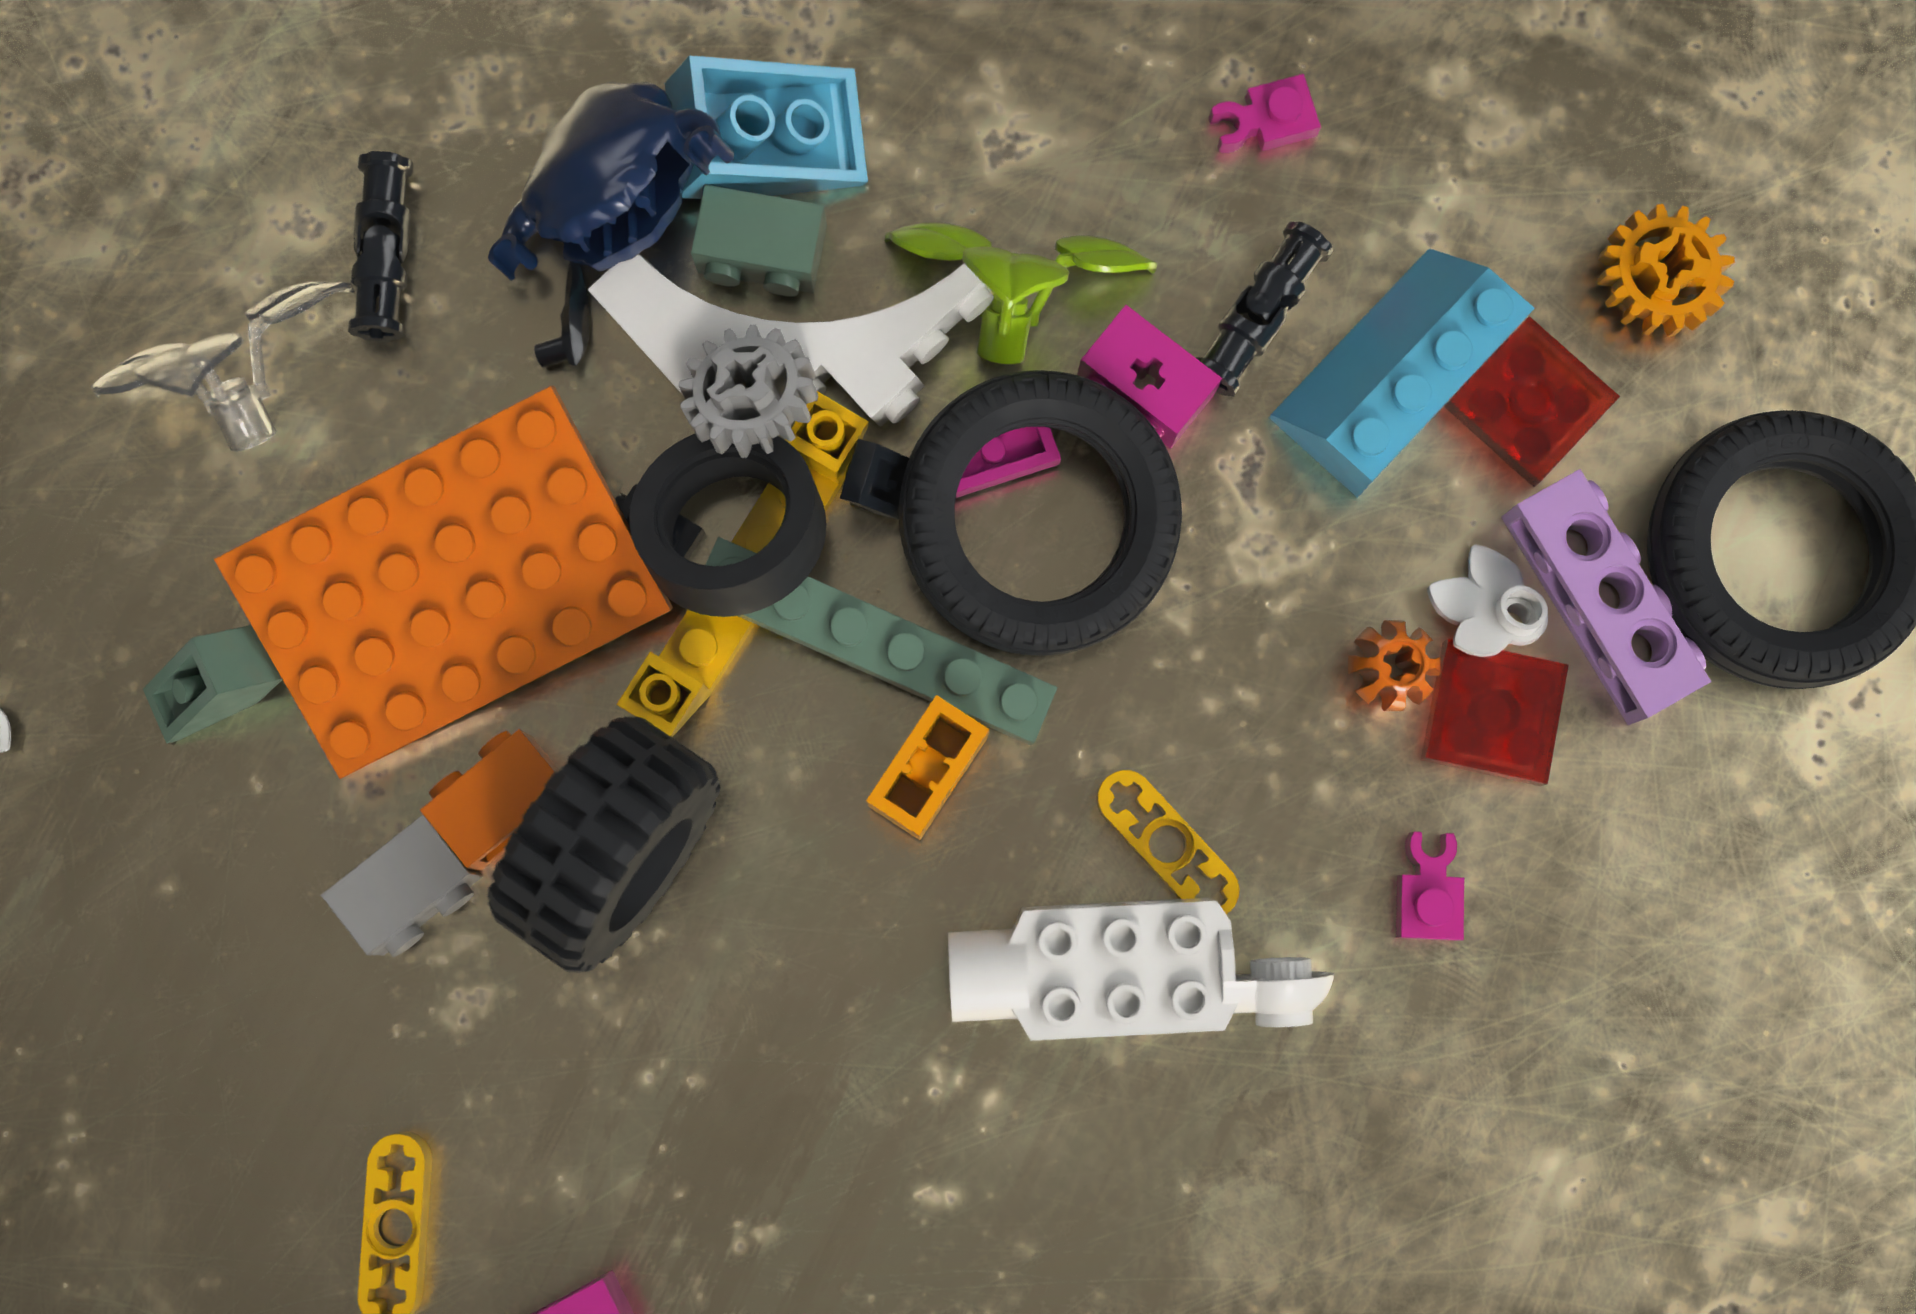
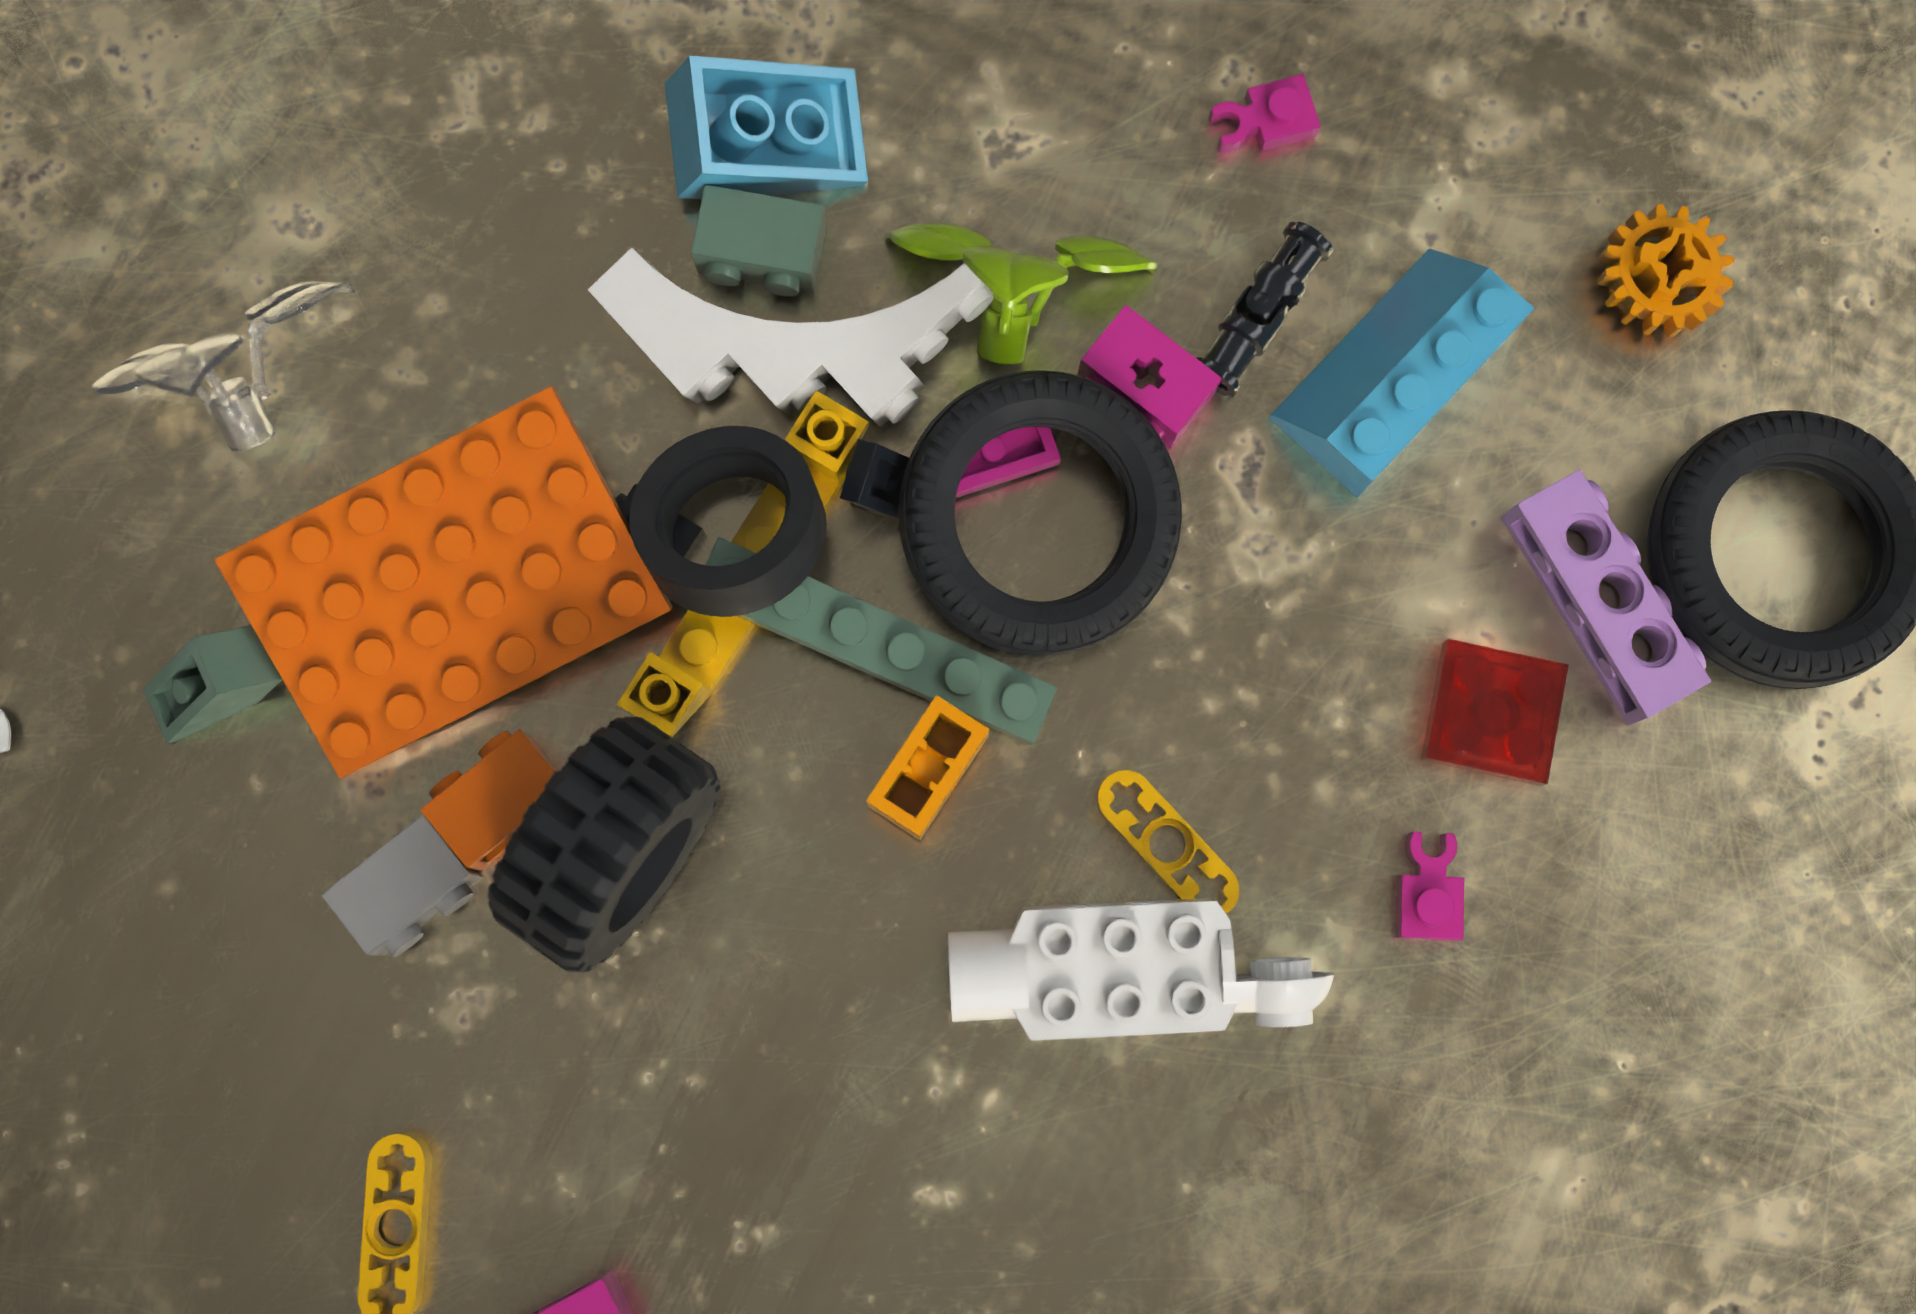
(379, 247): black piece -> none
(574, 321): black bar -> none
(609, 177): dark blue piece -> none
(743, 391): light grey gear -> none
(1410, 658): orange piece -> none
(1482, 605): white plate -> none
(1532, 401): clear red plate -> none

